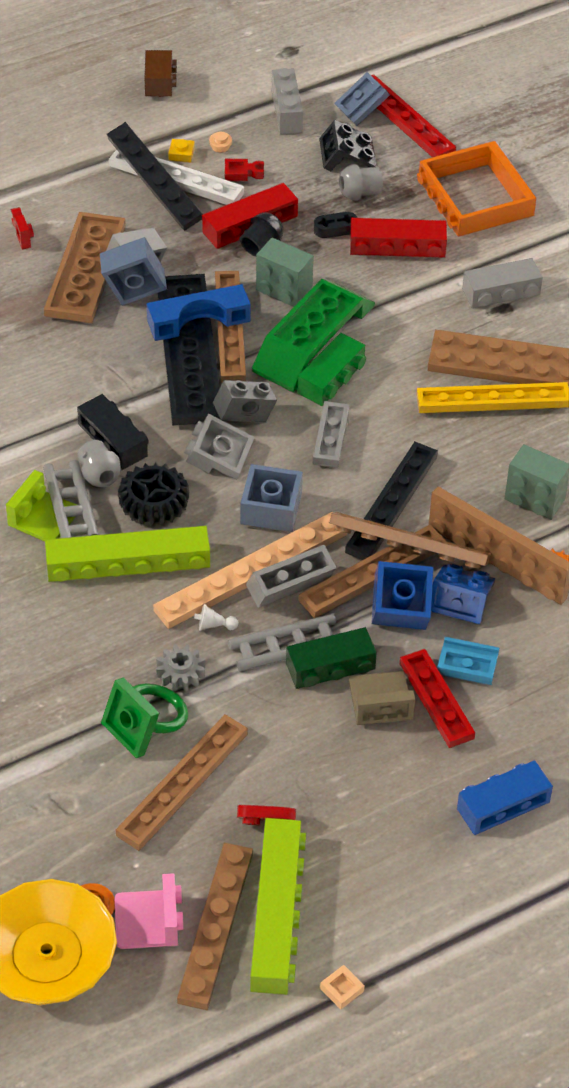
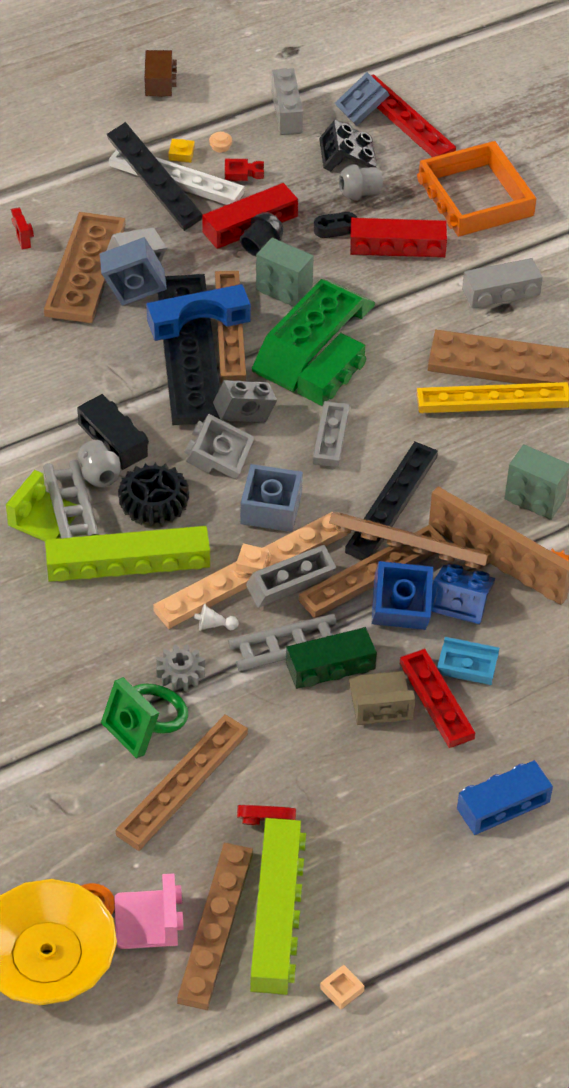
(251, 558): none -> light nougat plate

